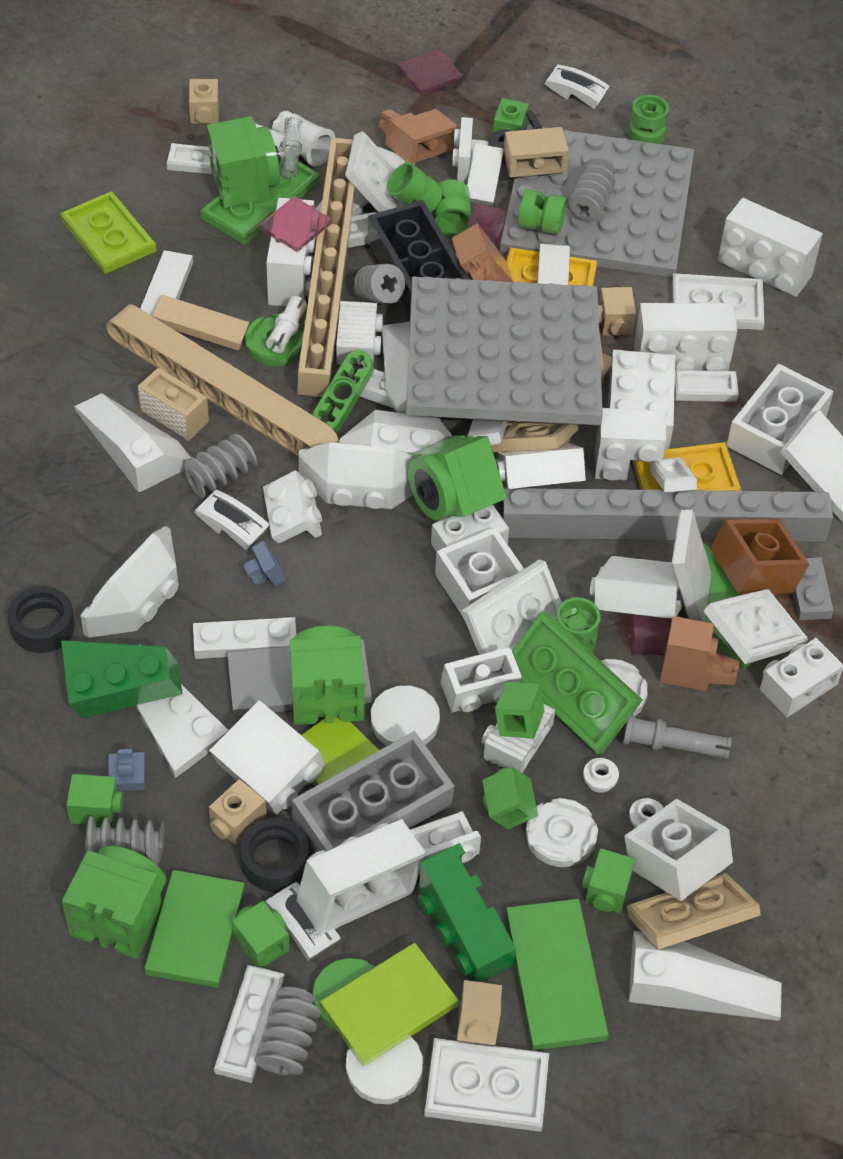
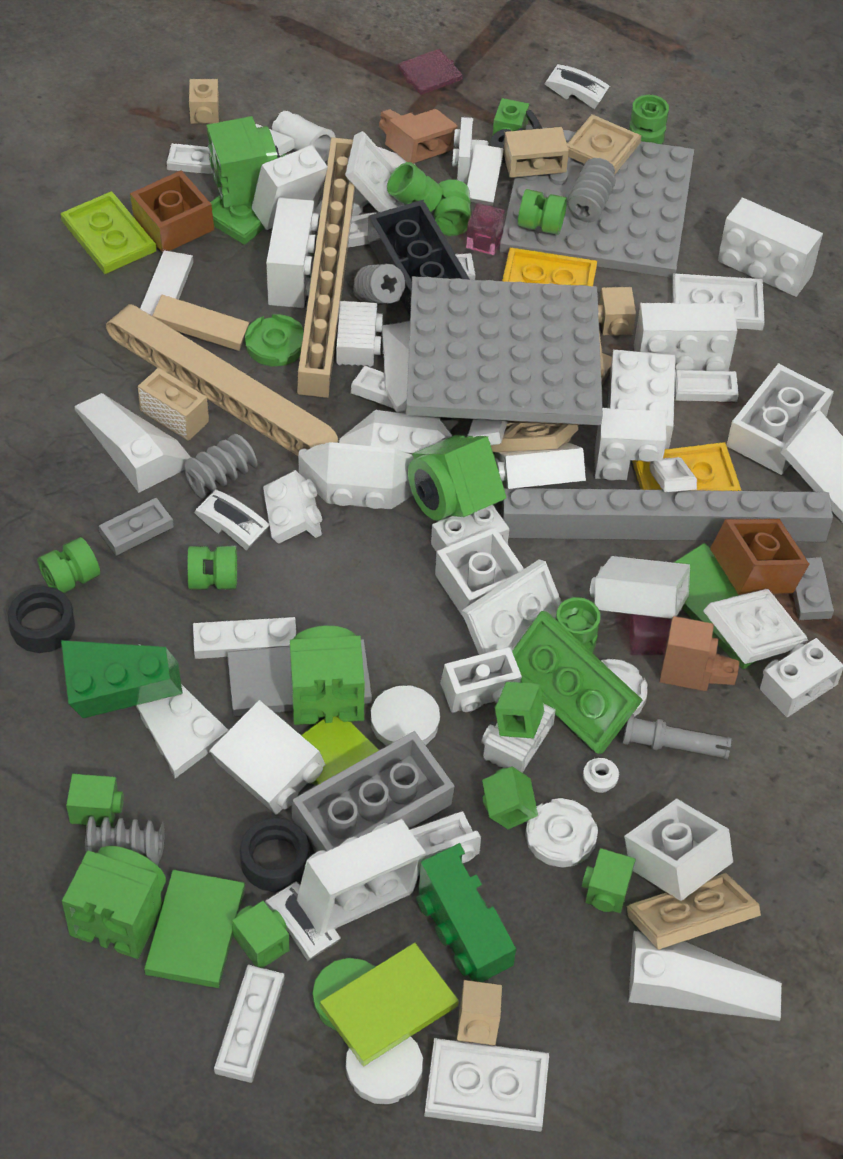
(71, 565): none -> bright green wheel
(128, 769): sand blue tile -> none
(134, 589): white wedge -> none
(136, 526): none -> light grey plate
(172, 211): none -> dark orange brick
(224, 567): none -> bright green wheel
(236, 812): tan brick -> none
(264, 566): sand blue tile -> none
(286, 324): white pin -> none
(288, 1031): light grey piece -> none
(290, 147): clear pin -> none
(292, 177): none -> white brick
(295, 224): clear pink piece -> none
(361, 376): bright green beam -> none
(480, 256): nougat hinge -> none
(553, 264): white tile -> none
(556, 975): bright green tile -> none
(603, 140): none -> tan tile
(643, 805): white plate -> none
(691, 566): white tile -> none

